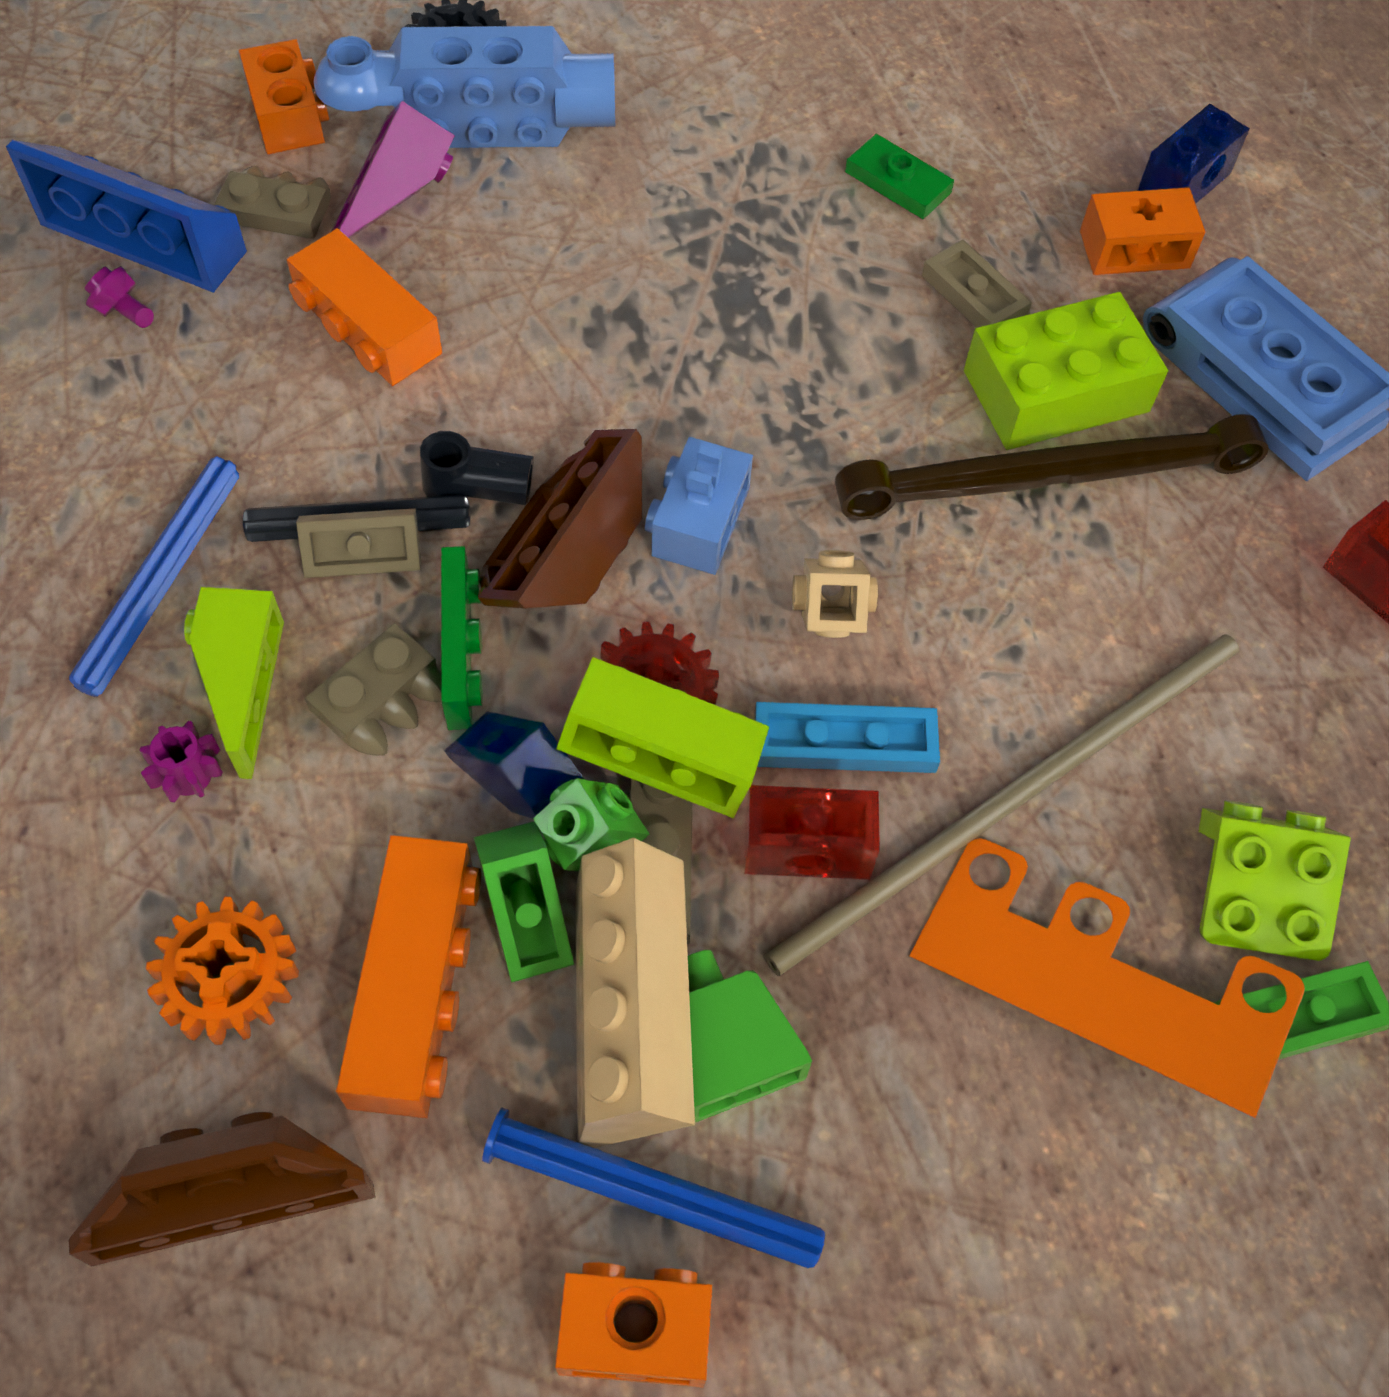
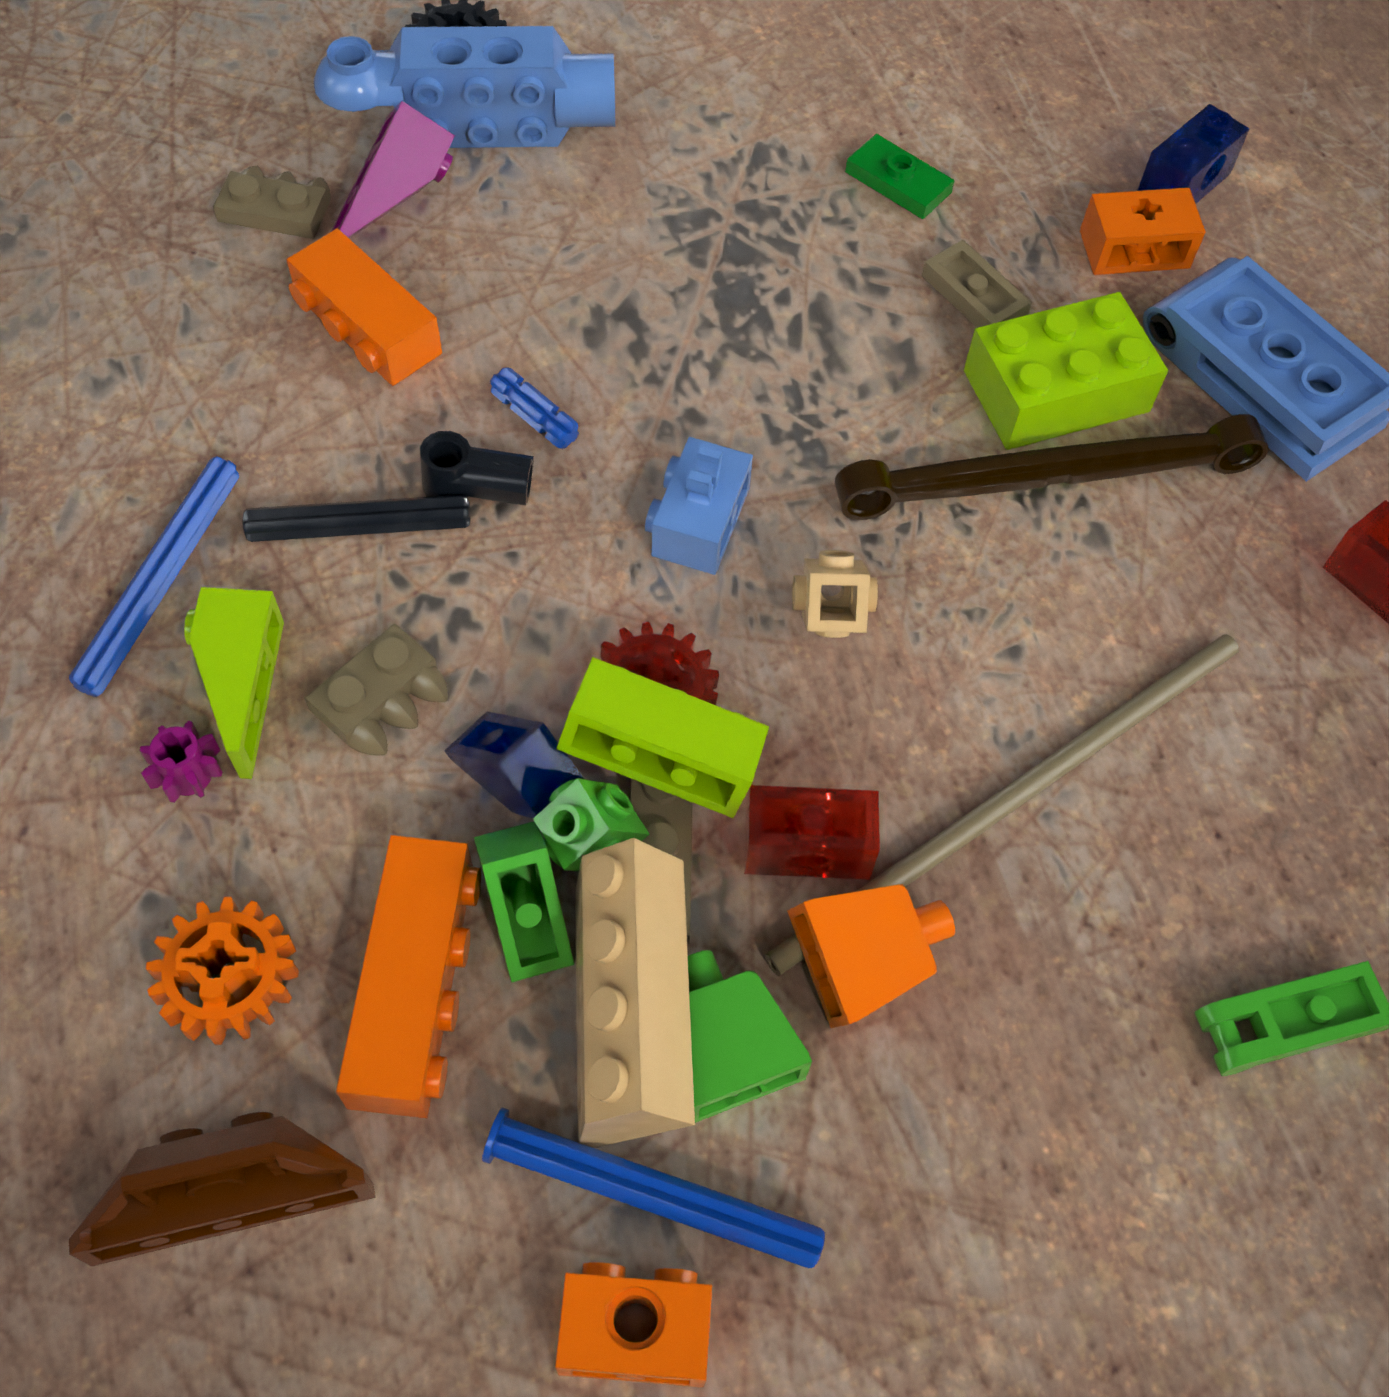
(111, 291): magenta plate -> none
(129, 214): blue slope -> none
(283, 96): orange brick -> none
(359, 543): dark tan plate -> none
(459, 638): green plate -> none
(534, 408): none -> blue axle
(570, 527): reddish brown wedge -> none
(849, 737): dark azure plate -> none
(868, 947): none -> orange torso
(1079, 986): orange piece -> none
(1272, 881): lime bracket -> none

